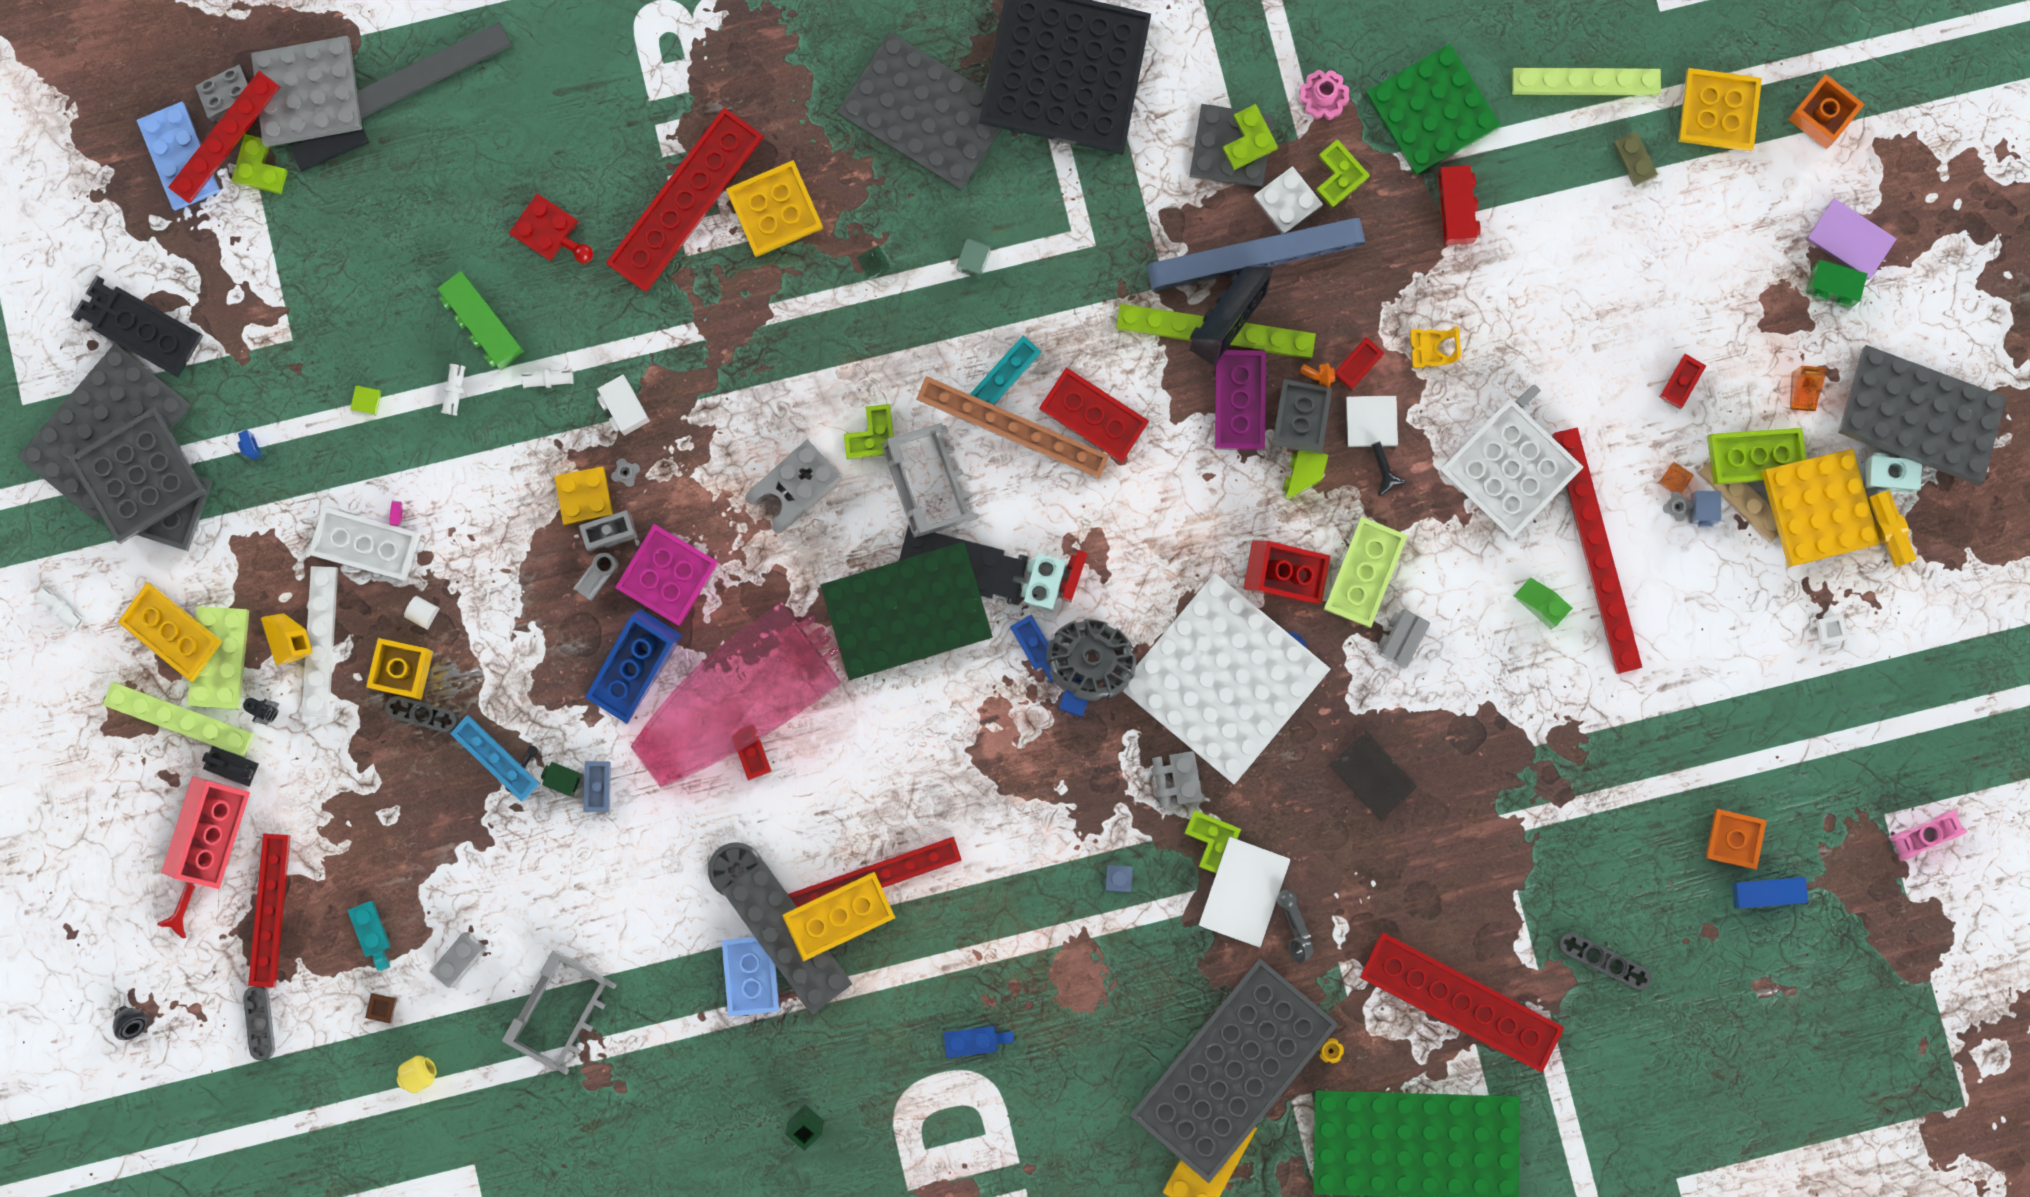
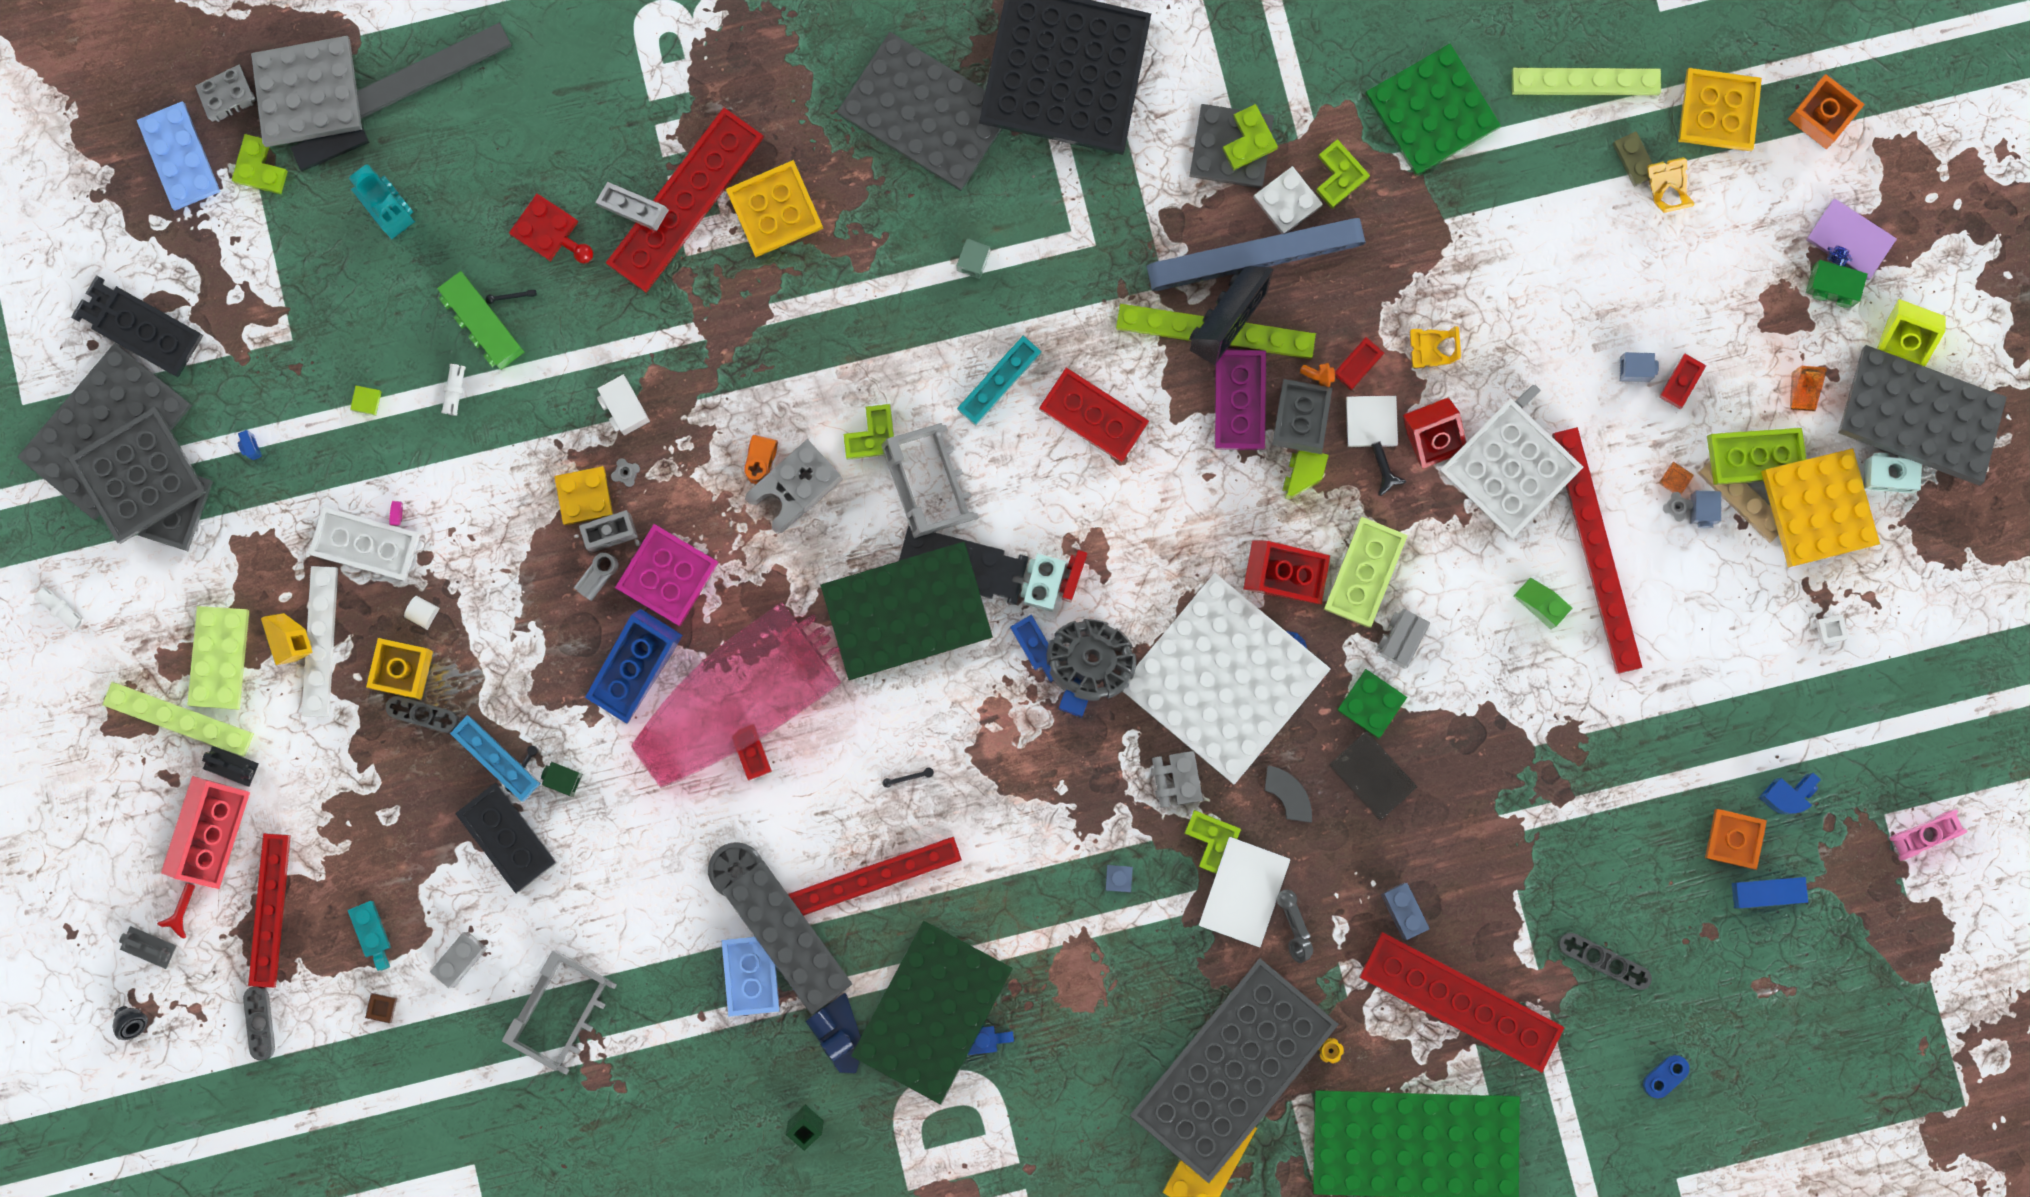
(147, 947): none -> dark grey hinge
(170, 631): yellow tile -> none
(224, 137): red plate -> none
(263, 711): black hinge -> none
(381, 201): none -> teal brick
(416, 1074): light yellow head -> none
(491, 299): none -> black hinge
(506, 838): none -> black plate
(547, 378): white pin -> none
(597, 786): sand blue plate -> none
(632, 206): none -> light grey plate
(760, 454): none -> orange piece
(837, 1033): none -> dark blue panel
(838, 916): yellow tile -> none
(873, 262): clear green plate -> none
(928, 772): none -> black hinge
(932, 1012): none -> dark green plate
(1012, 427): nougat plate -> none
(1290, 793): none -> dark grey tile
(1324, 94): bright pink plant -> none
(1372, 703): none -> green plate
(1405, 911): none -> sand blue brick
(1435, 432): none -> red slope
(1458, 205): red brick -> none
(1638, 367): none -> sand blue brick
(1666, 1075): none -> blue plate
(1669, 175): none -> yellow piece
(1789, 800): none -> blue brick
(1839, 255): none -> clear blue plate
(1891, 528): yellow piece -> none
(1912, 332): none -> neon yellow slope

